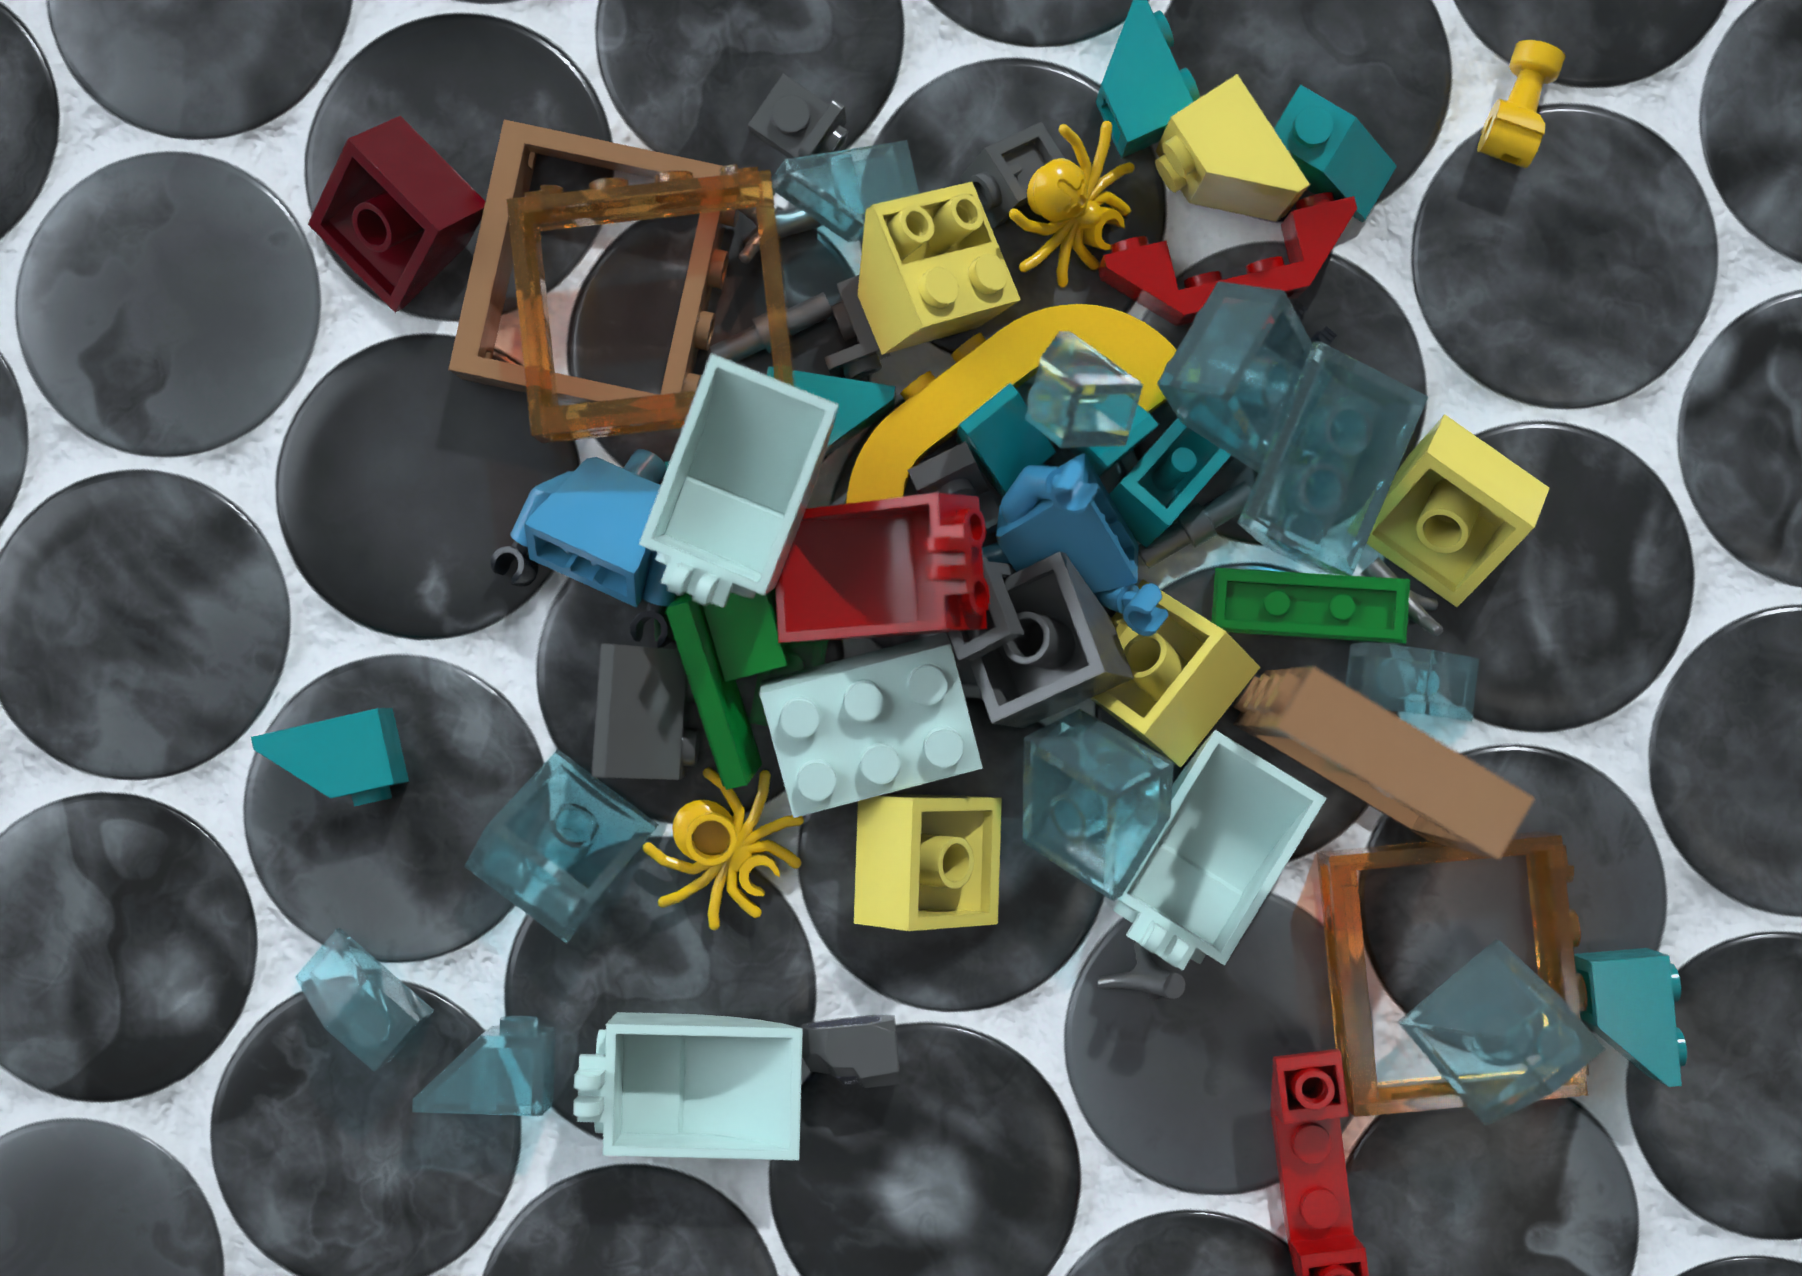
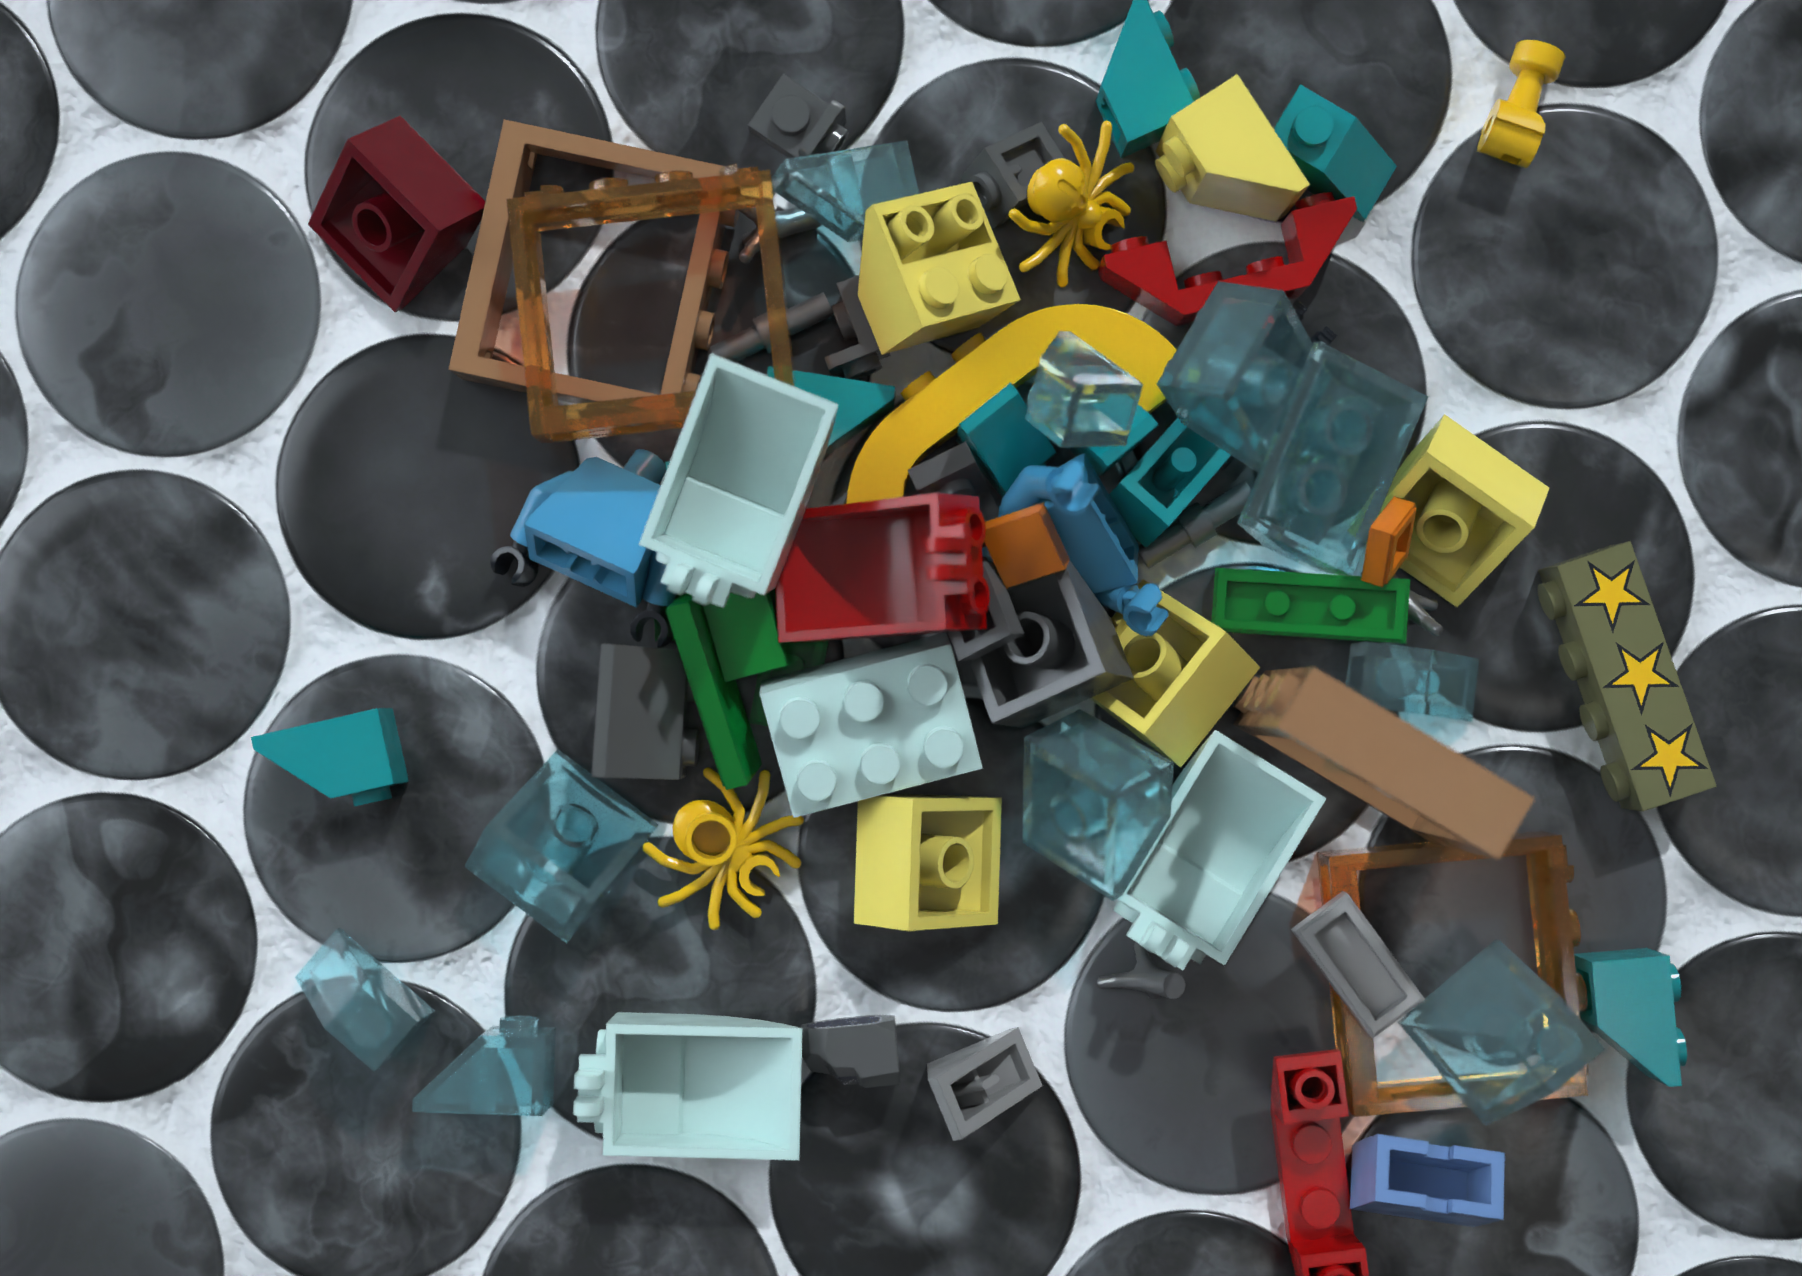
(982, 1081): none -> light grey slope
(1025, 545): none -> orange tile
(1357, 964): none -> light grey tile
(1388, 541): none -> orange tile
(1427, 1181): none -> medium blue brick
(1625, 678): none -> olive brick

